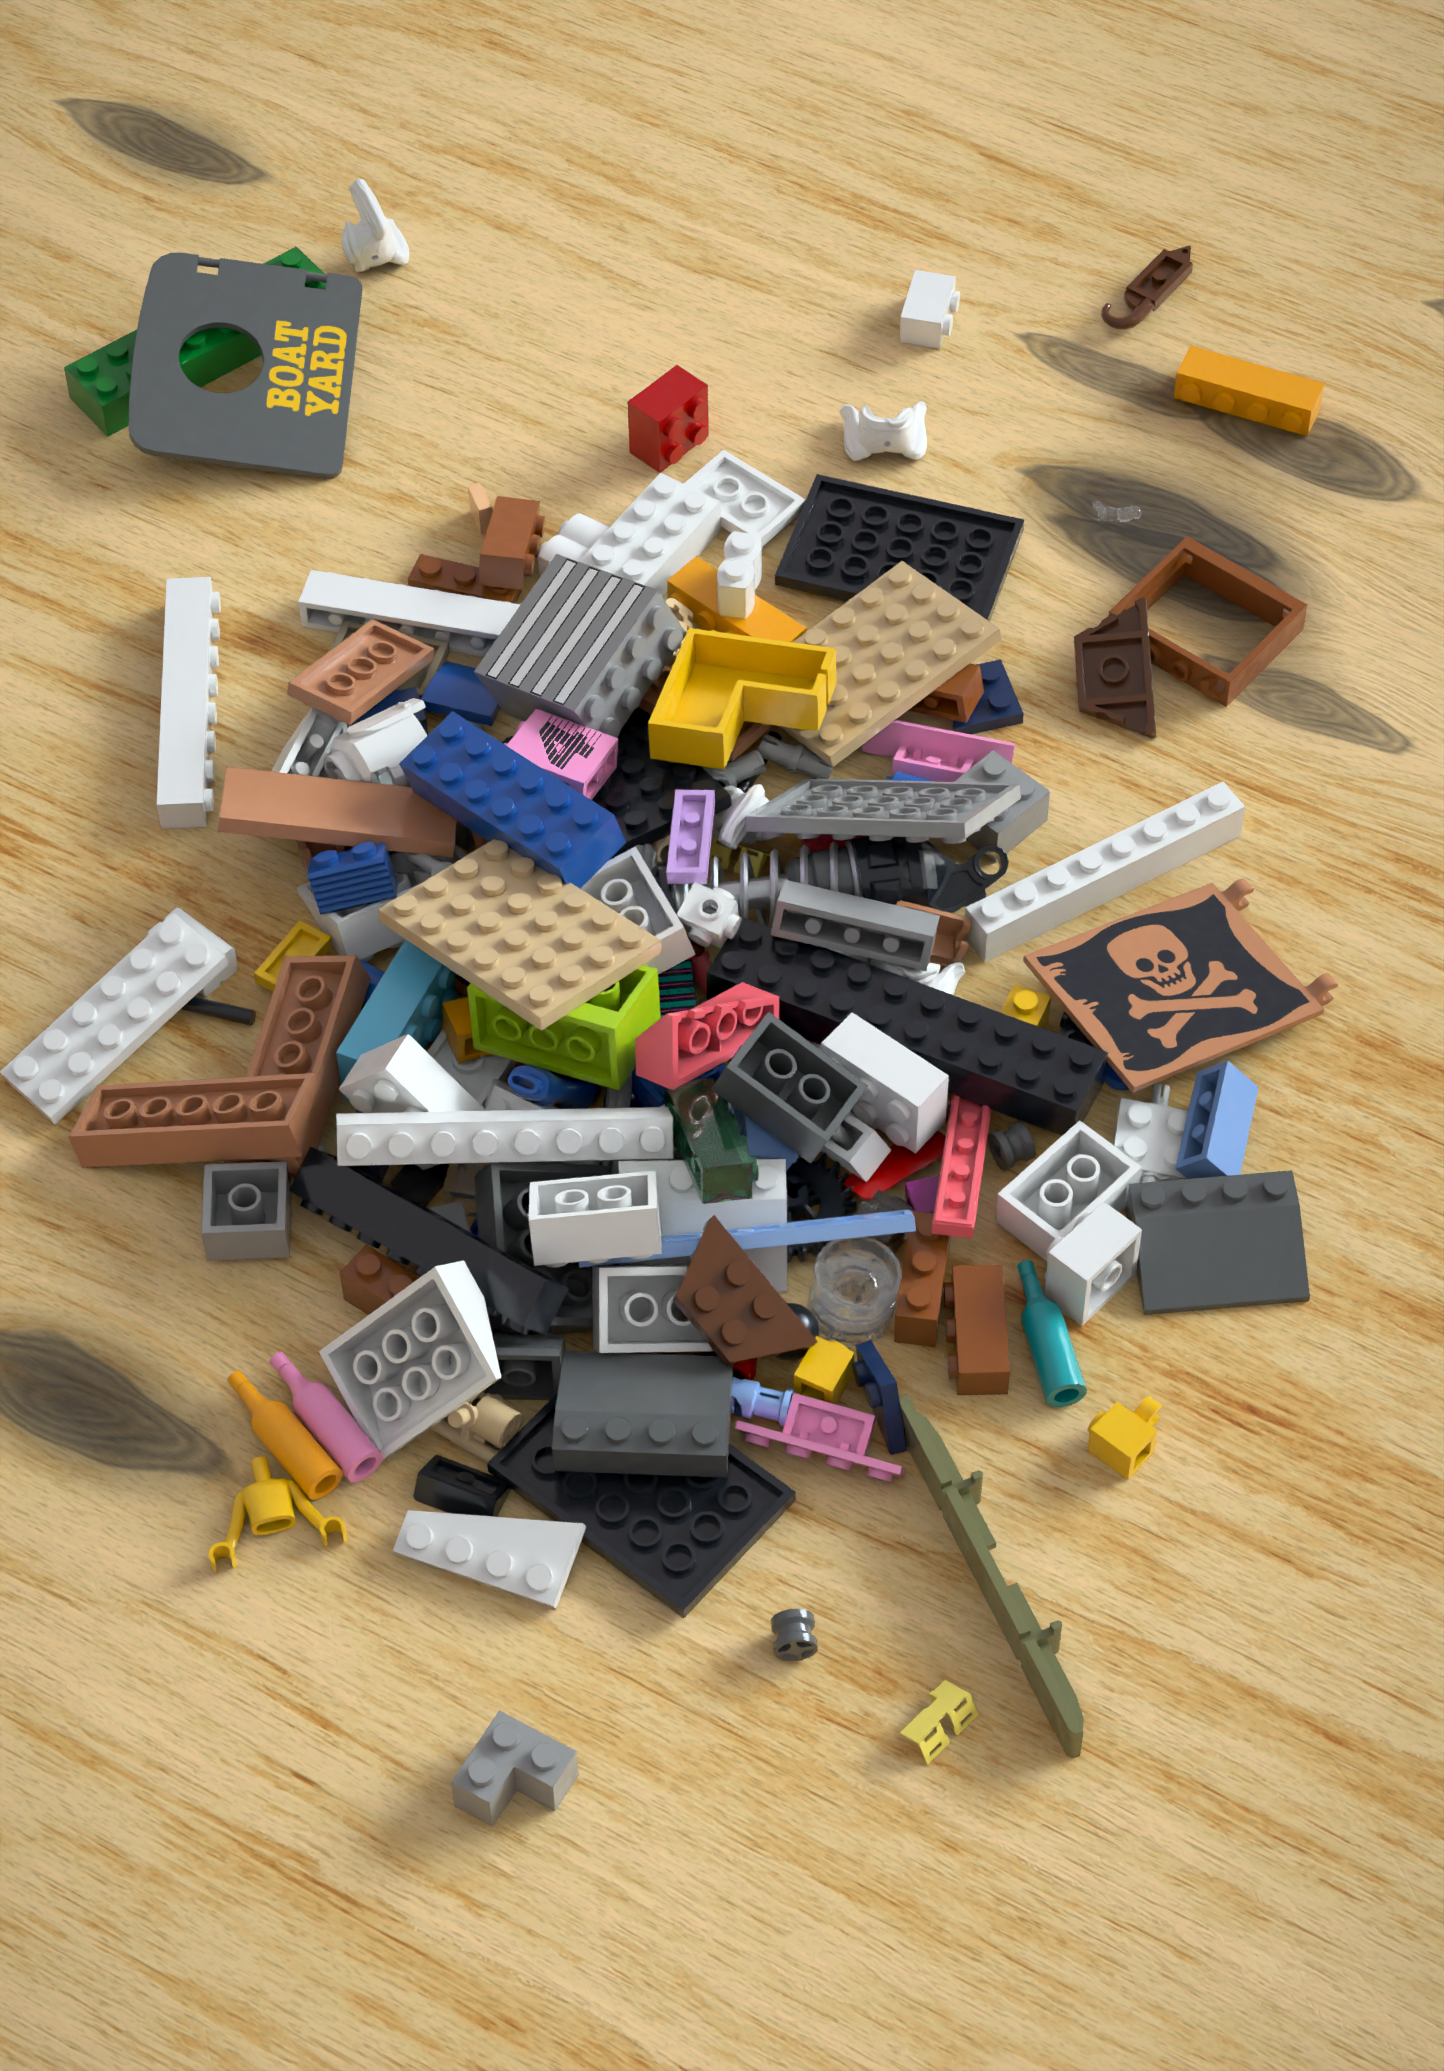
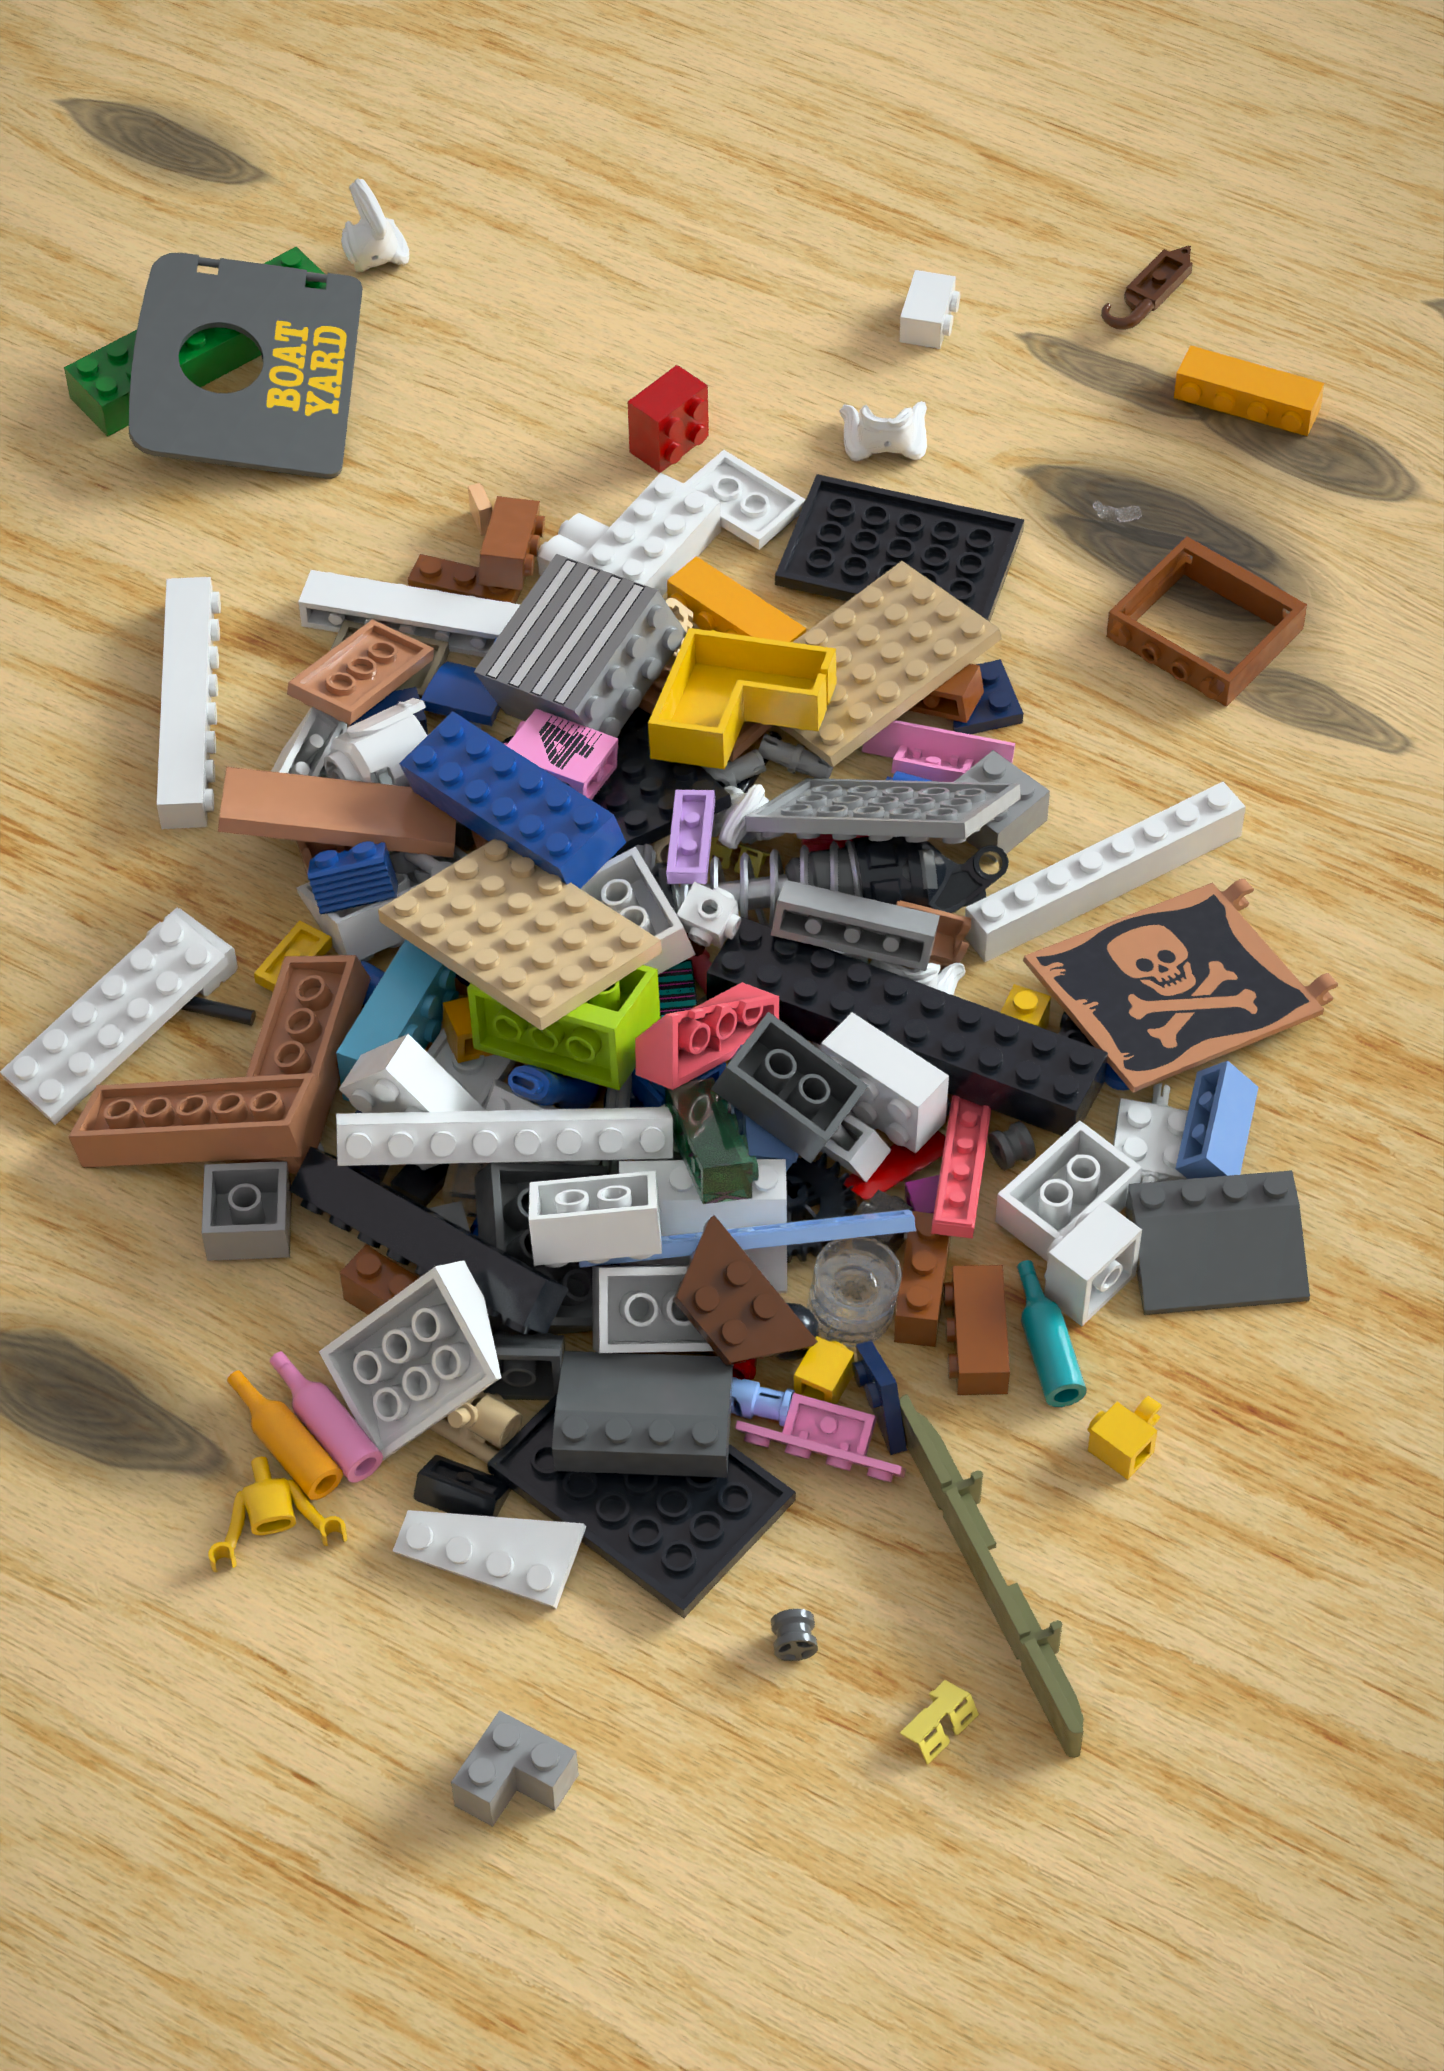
(739, 574): white brick -> none
(1117, 671): reddish brown wing -> none

